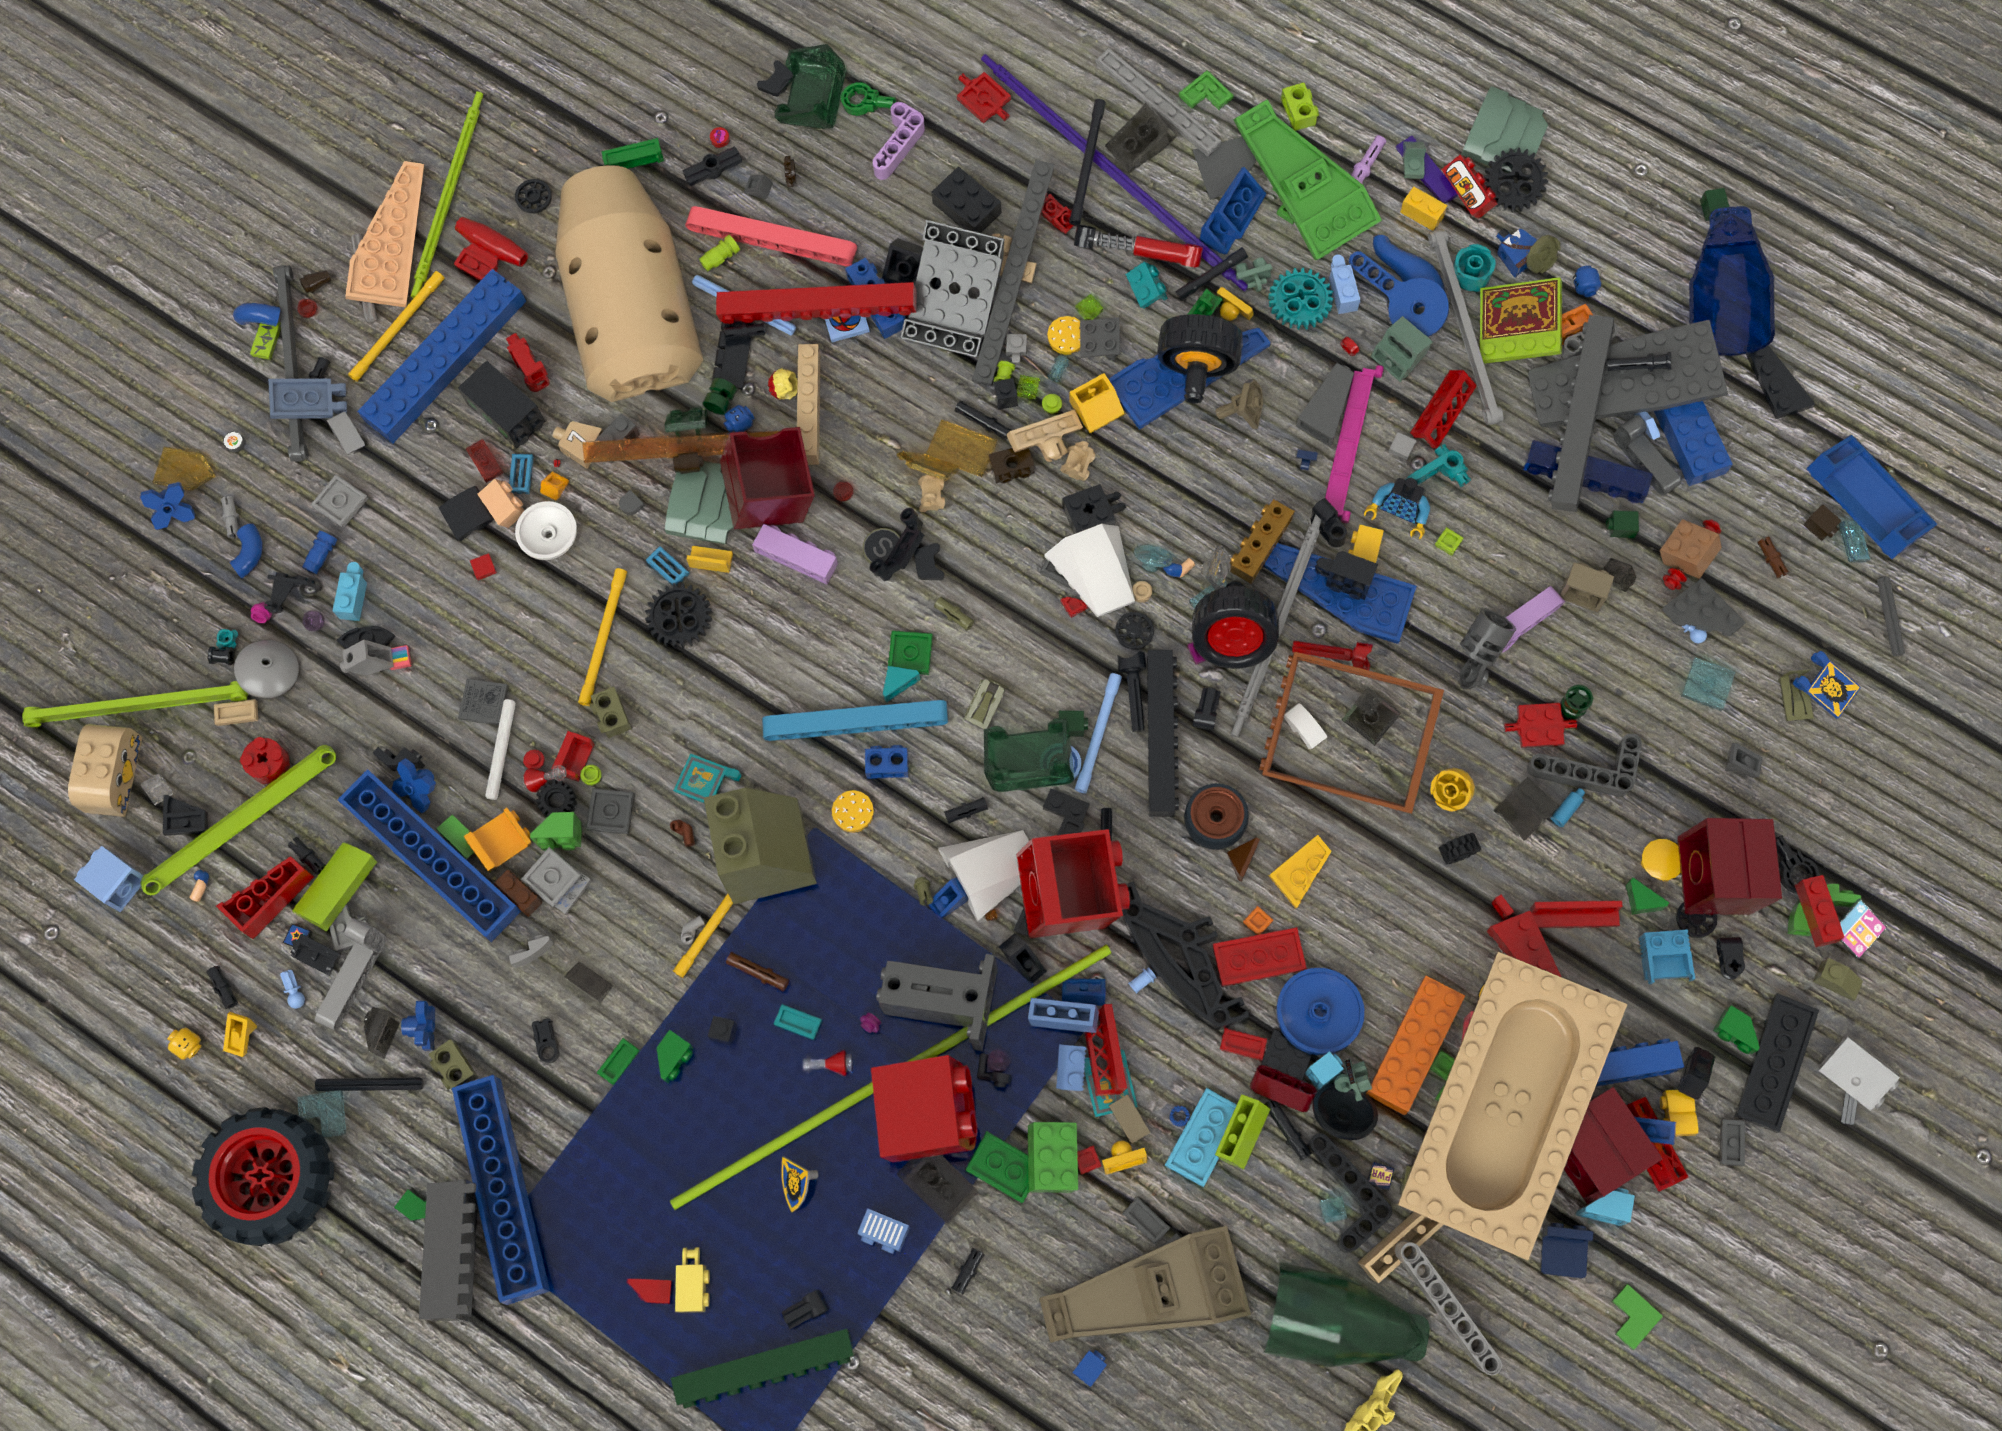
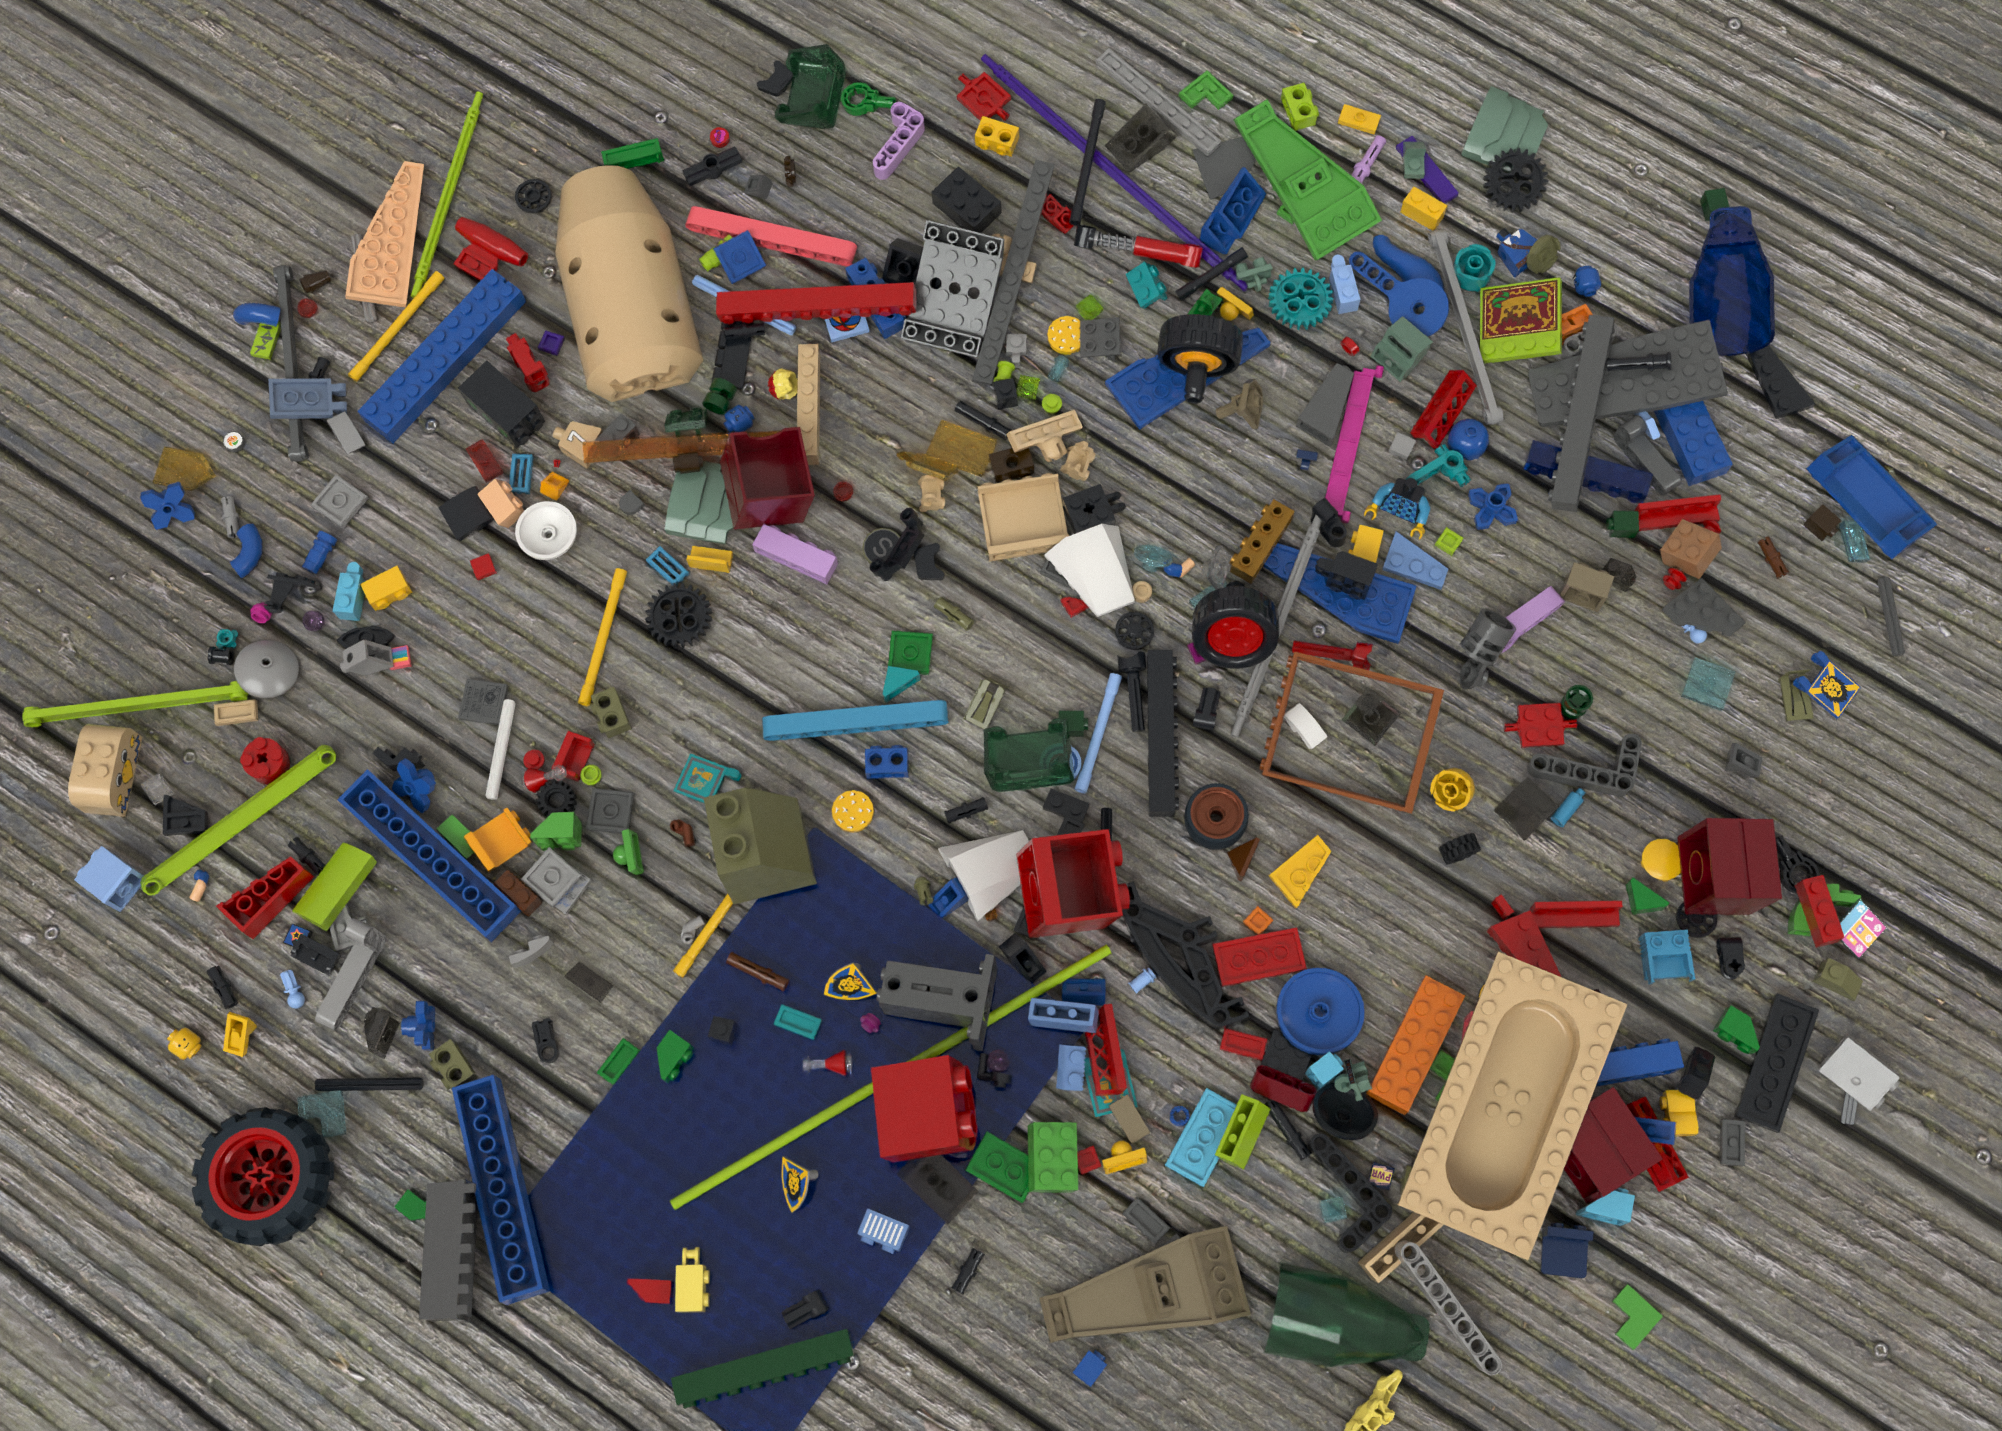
(386, 588): none -> yellow brick
(551, 343): none -> dark purple tile
(629, 852): none -> bright green tile
(739, 256): none -> blue tile
(849, 984): none -> shield
(998, 132): none -> yellow brick
(1022, 516): none -> tan panel
(1096, 403): yellow slope -> none
(1359, 119): none -> yellow plate
(1413, 563): none -> medium blue wing
(1469, 438): none -> blue cylinder
(1470, 186): brick -> none
(1492, 506): none -> blue plant
(1671, 512): none -> red fence

